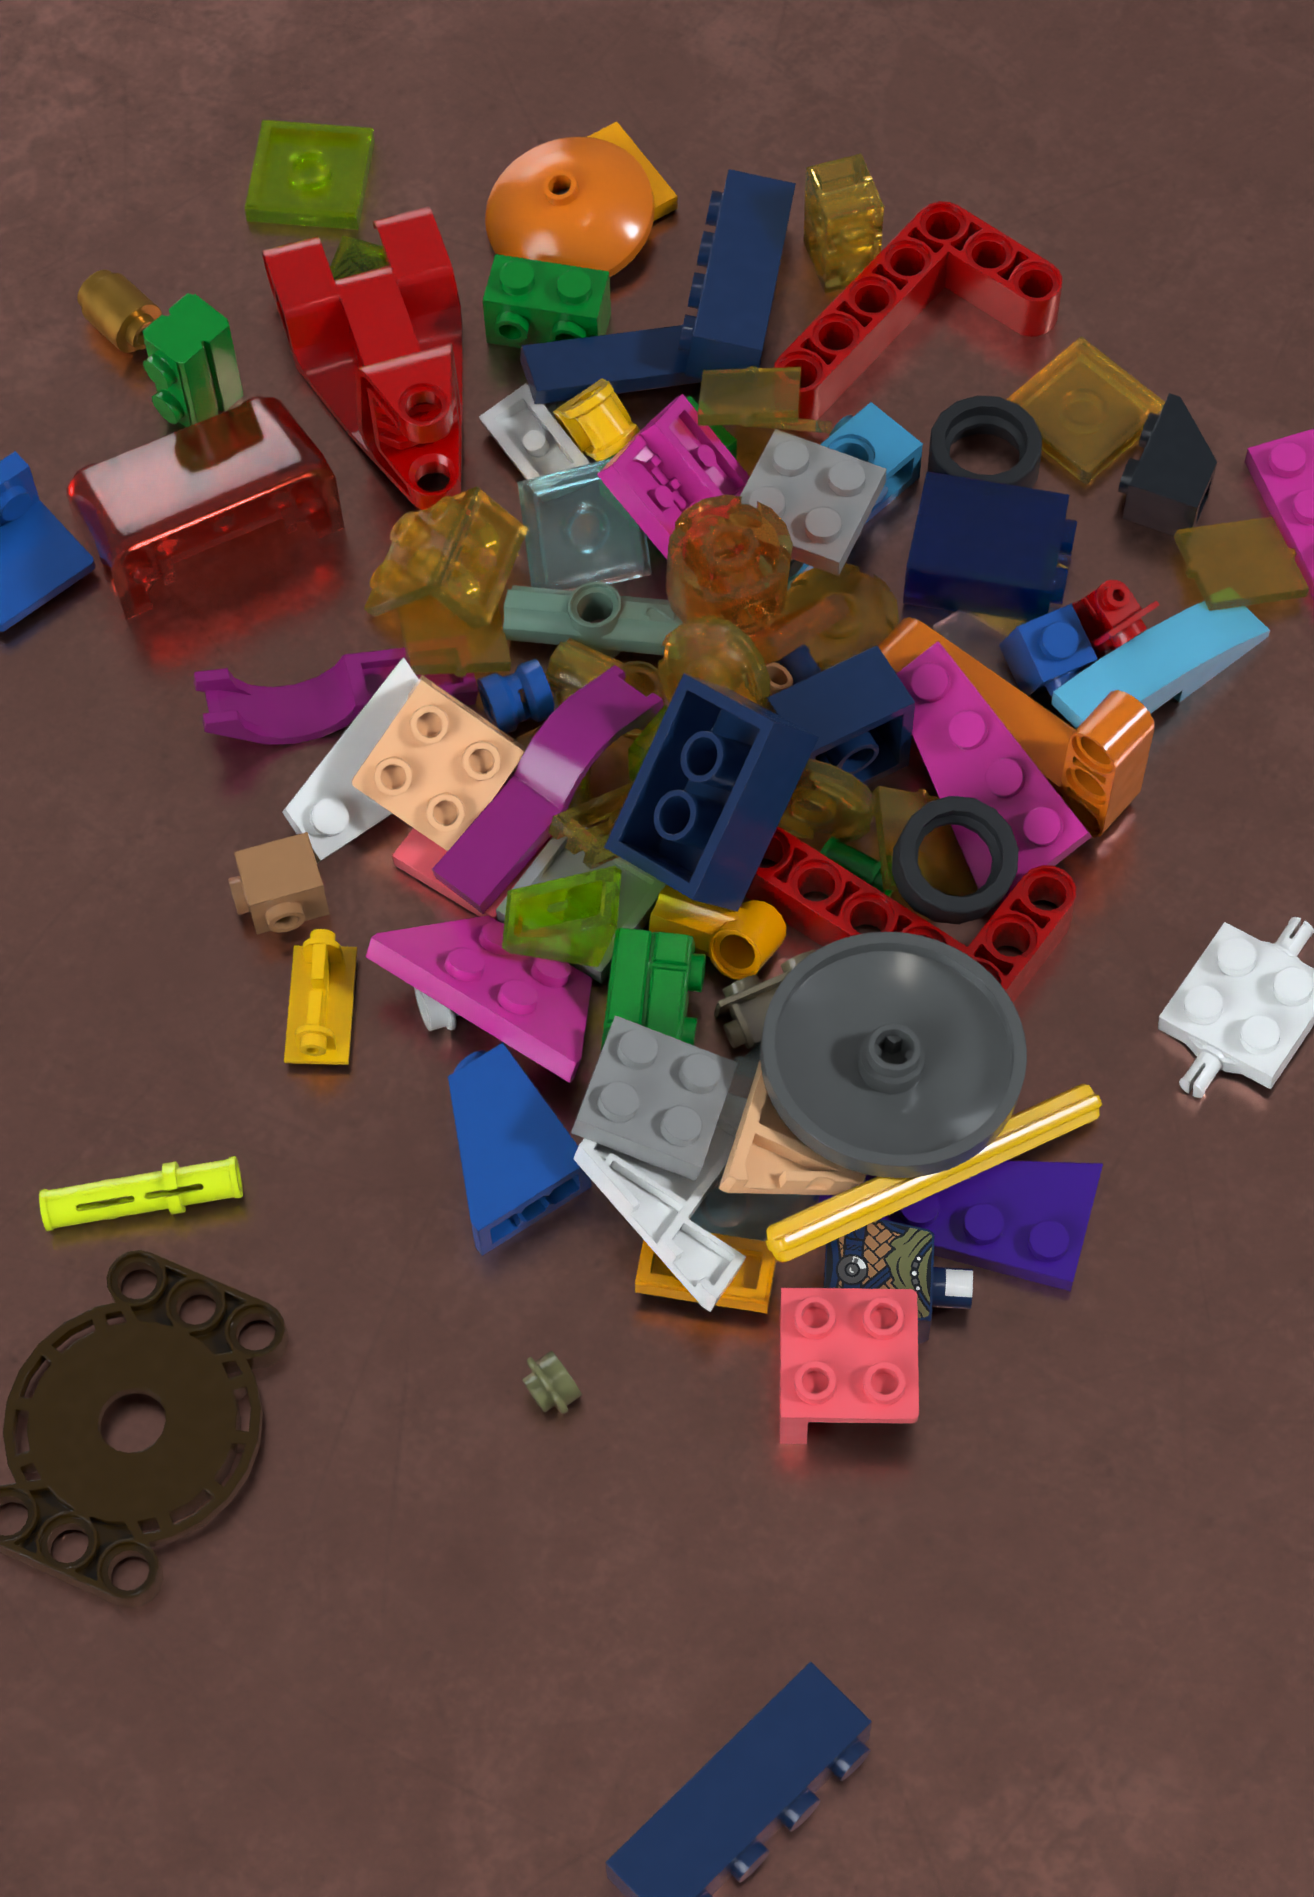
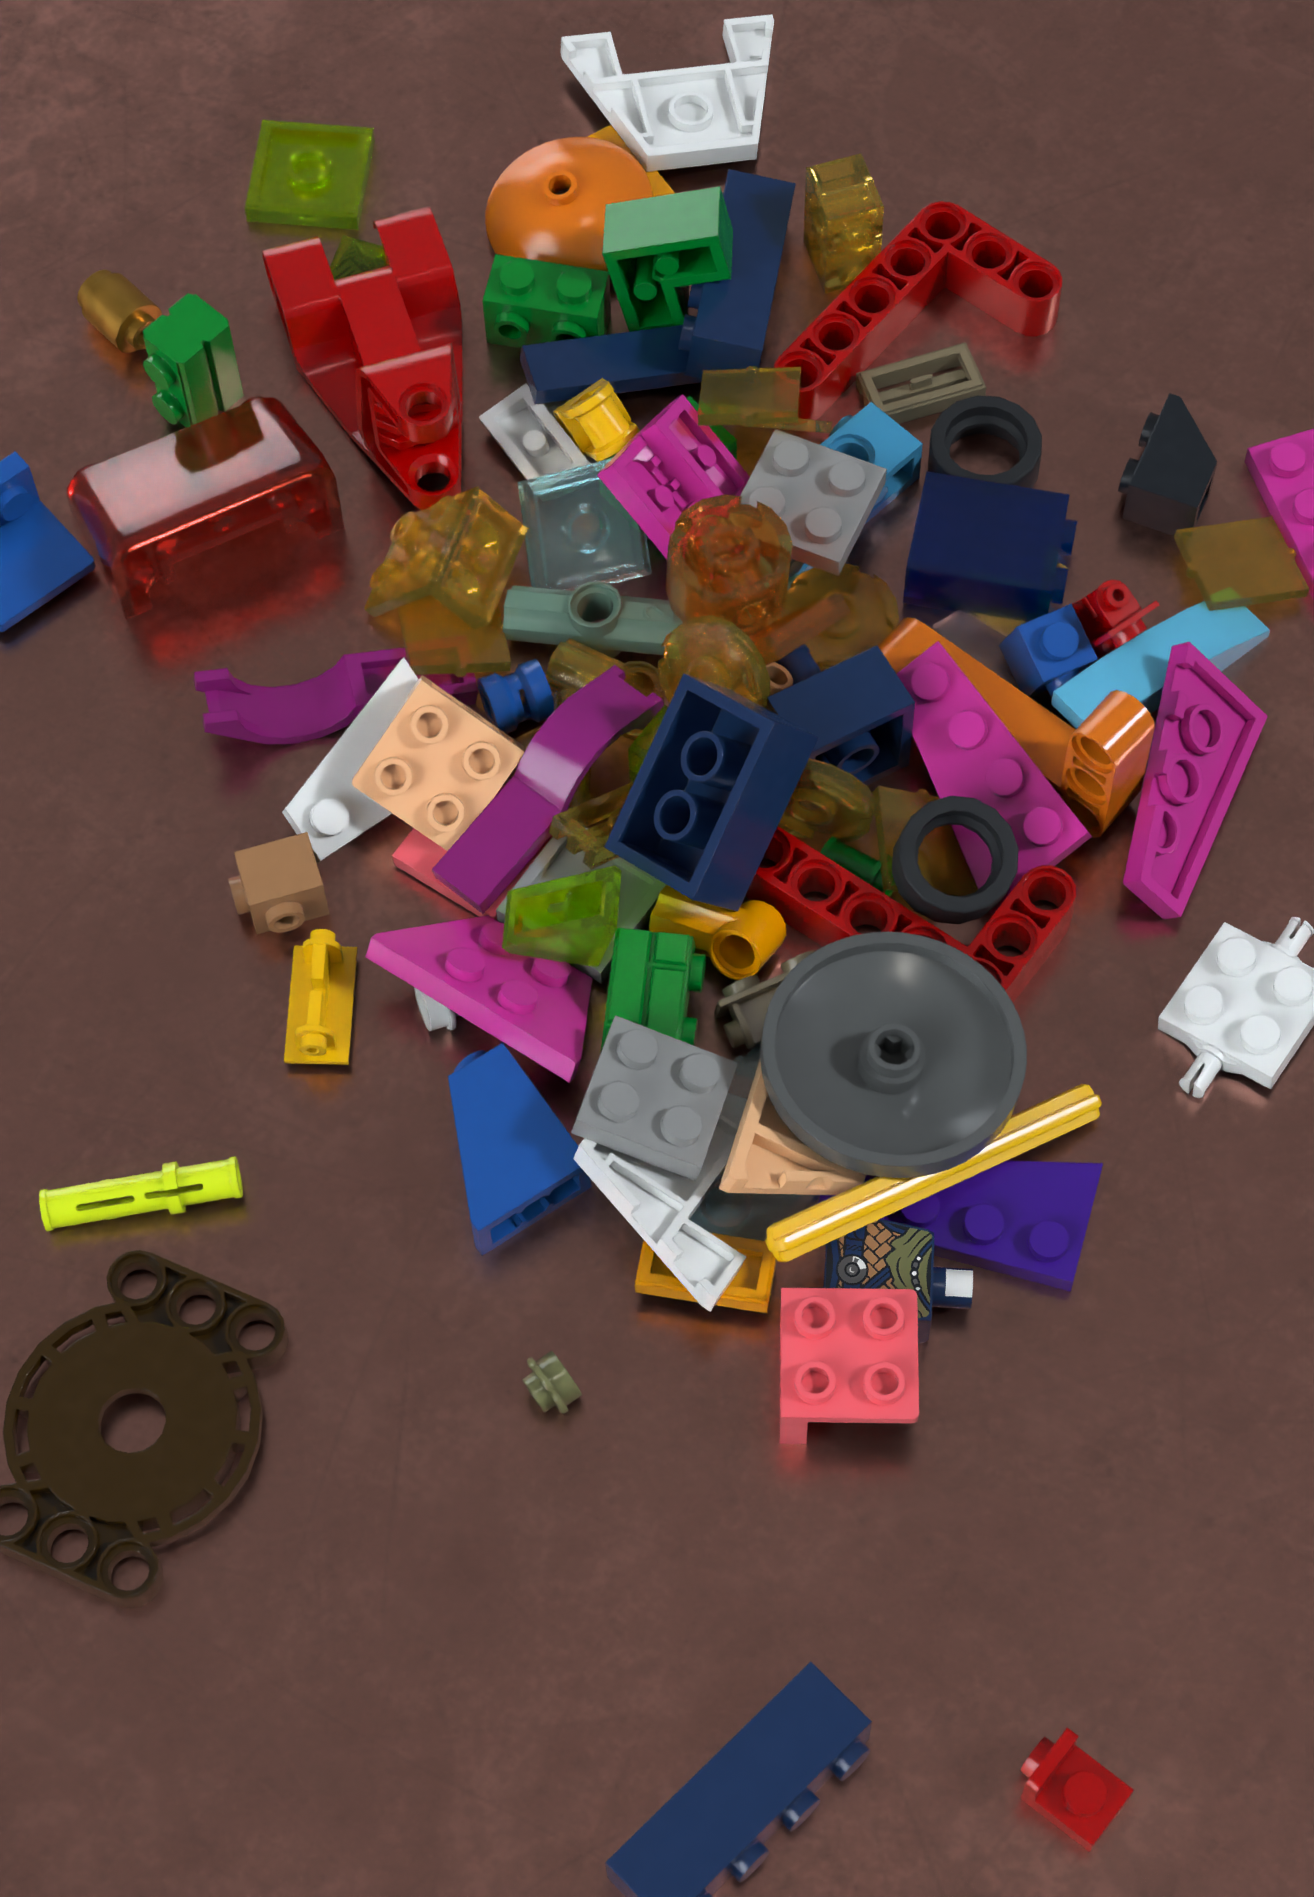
(661, 249): none -> green brick
(684, 112): none -> white wing
(925, 393): none -> dark tan tile
(1073, 1789): none -> red bracket
(1086, 409): clear yellow tile -> none
(1191, 774): none -> dark pink wing

